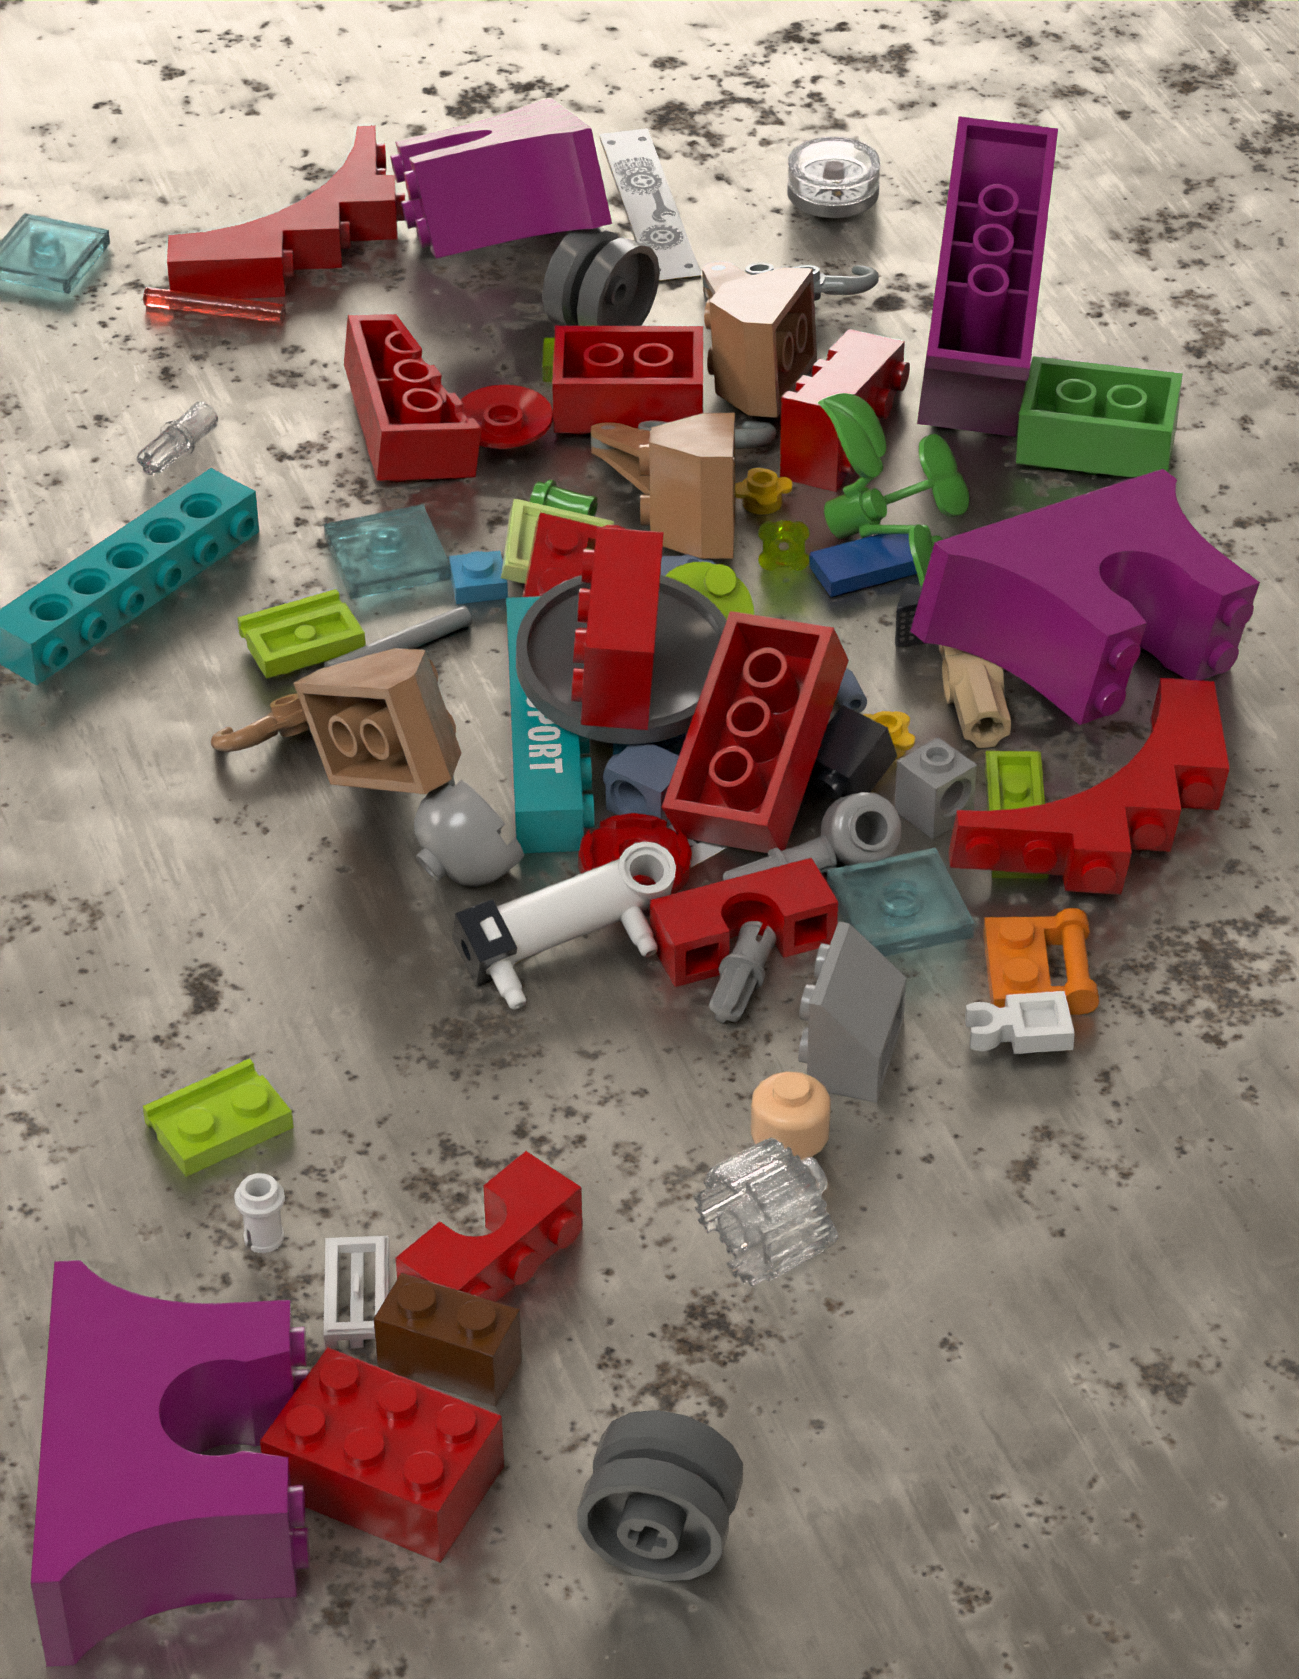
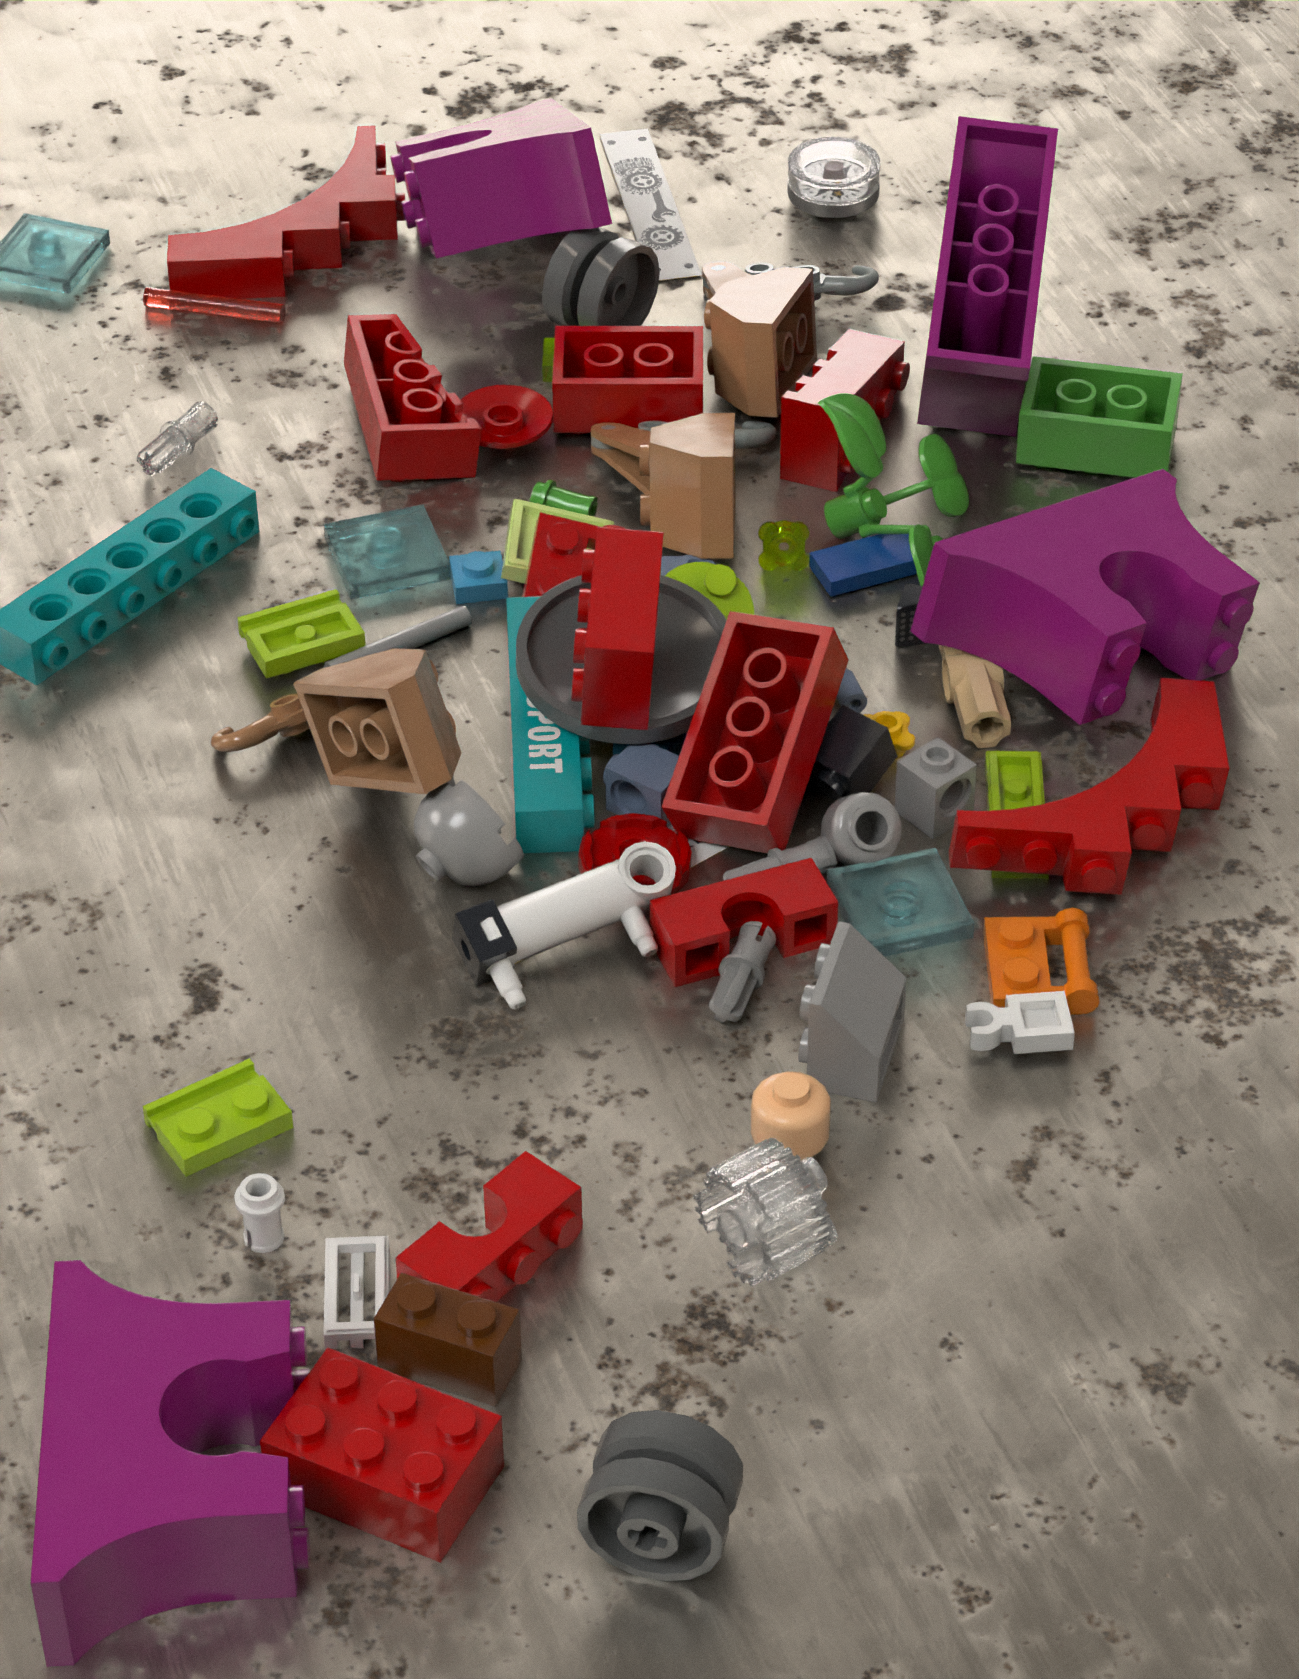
(762, 491): yellow plate -> none

